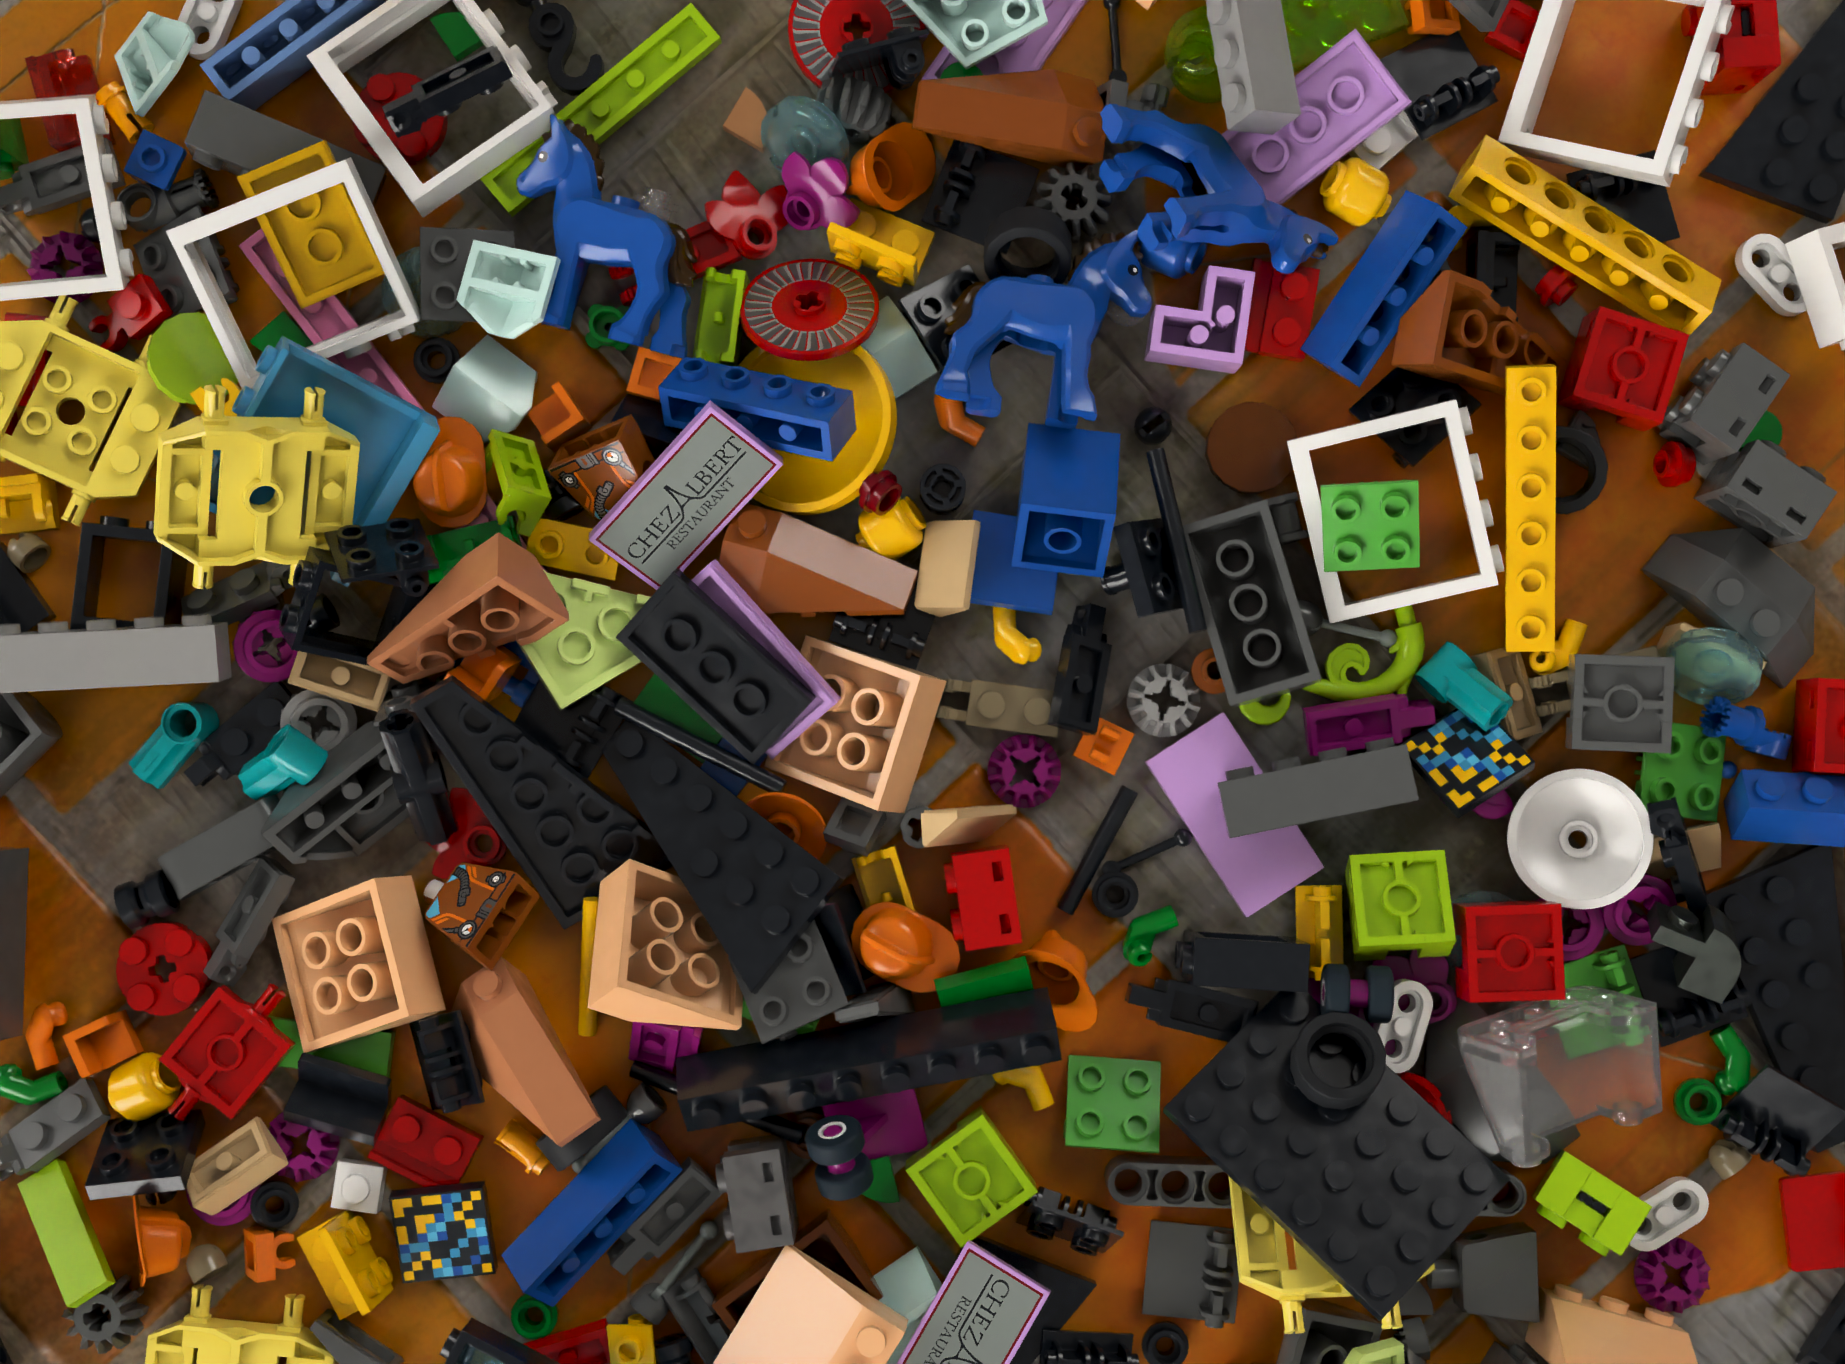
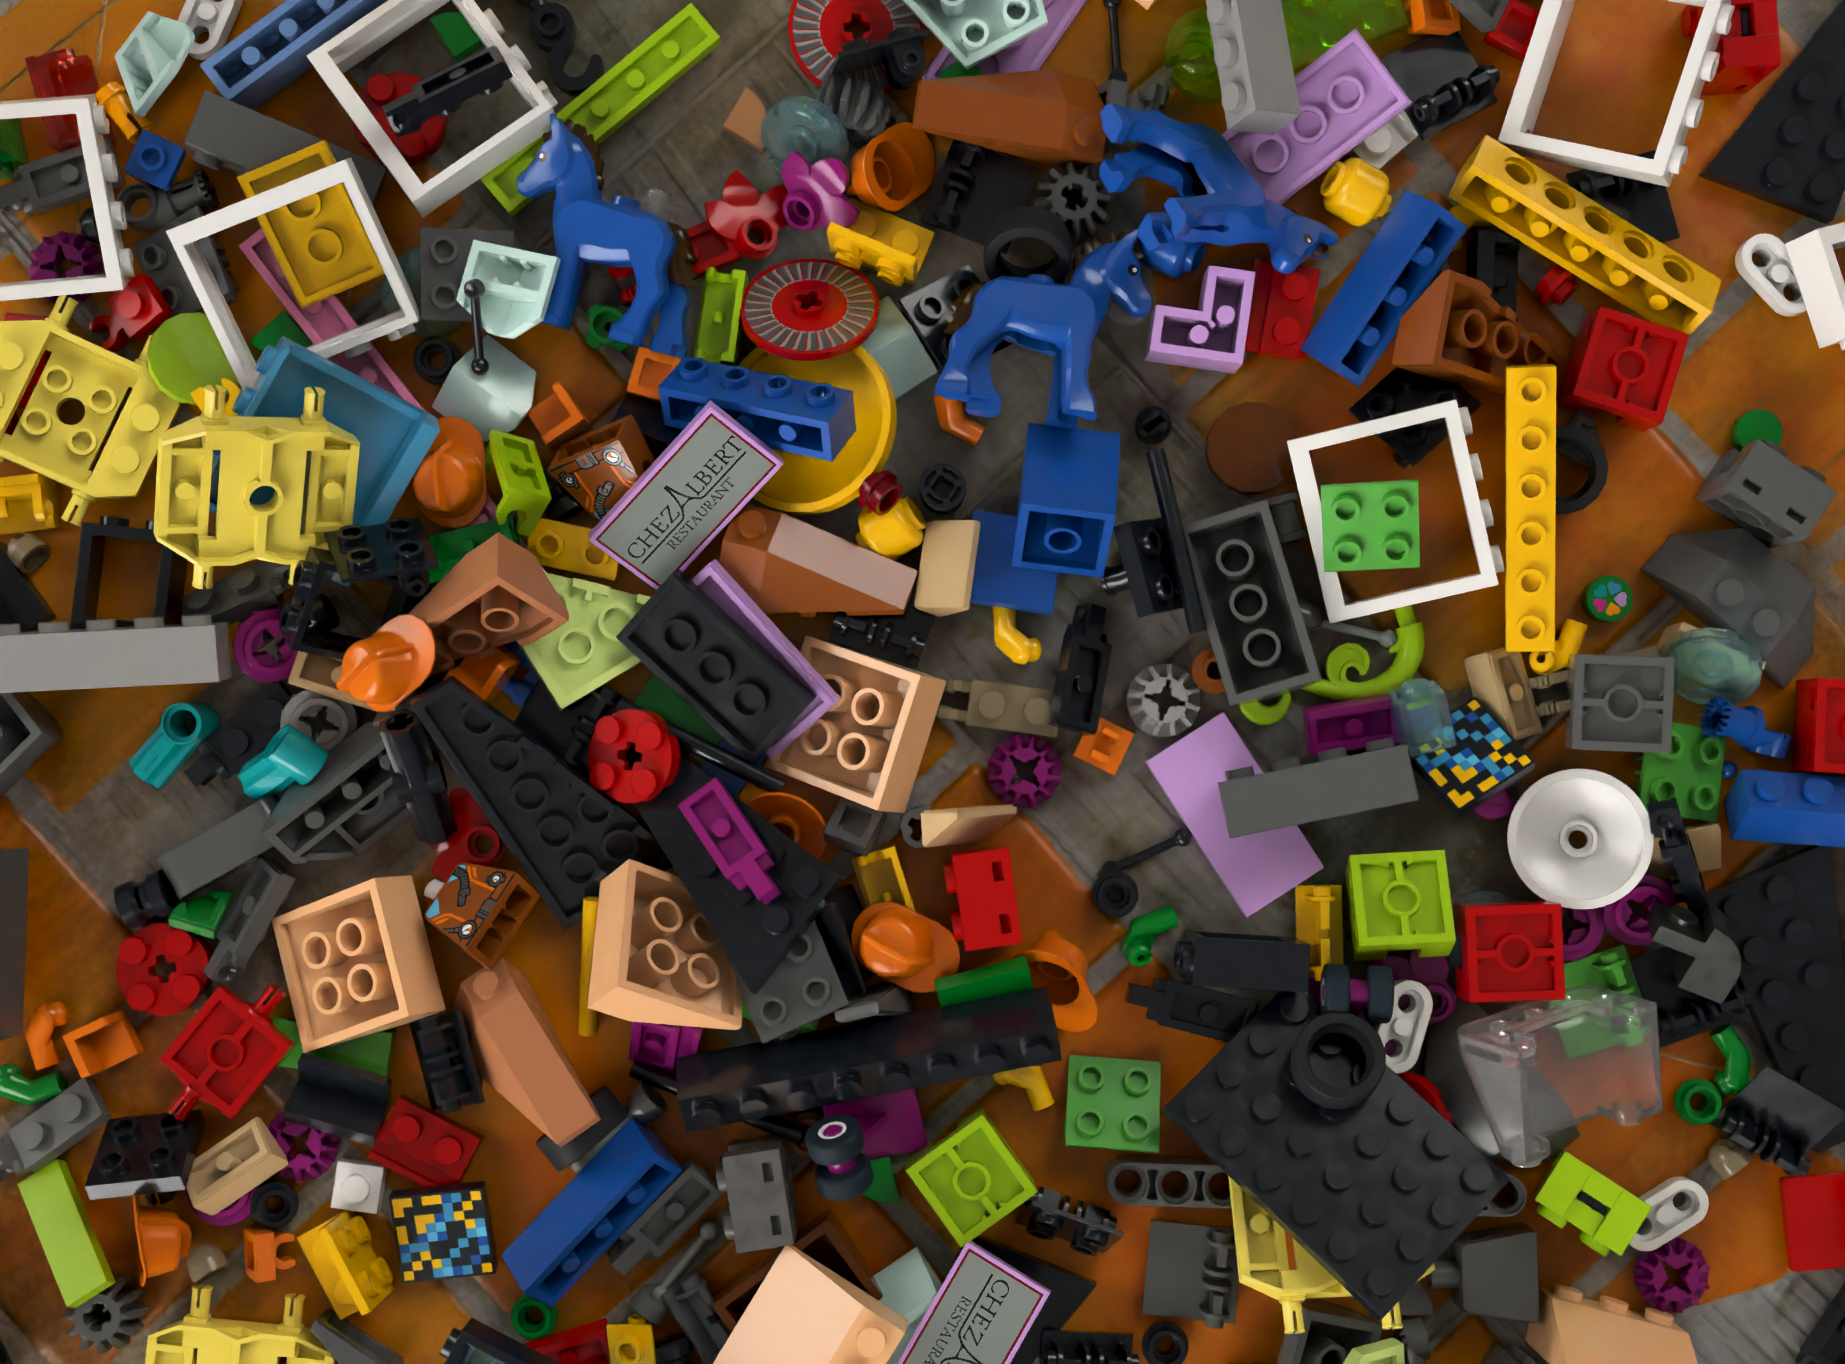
(142, 1087): yellow head -> none
(202, 914): none -> green tile
(389, 663): none -> orange piece
(474, 290): none -> black hinge
(523, 1147): light orange pin -> none
(608, 758): none -> red plate
(730, 839): none -> magenta hinge
(1097, 850): black bar -> none
(1422, 717): none -> clear light blue brick
(1455, 678): teal piece -> none
(1607, 599): none -> green tile
(1674, 464): red plate -> none
(1723, 402): dark grey piece -> none

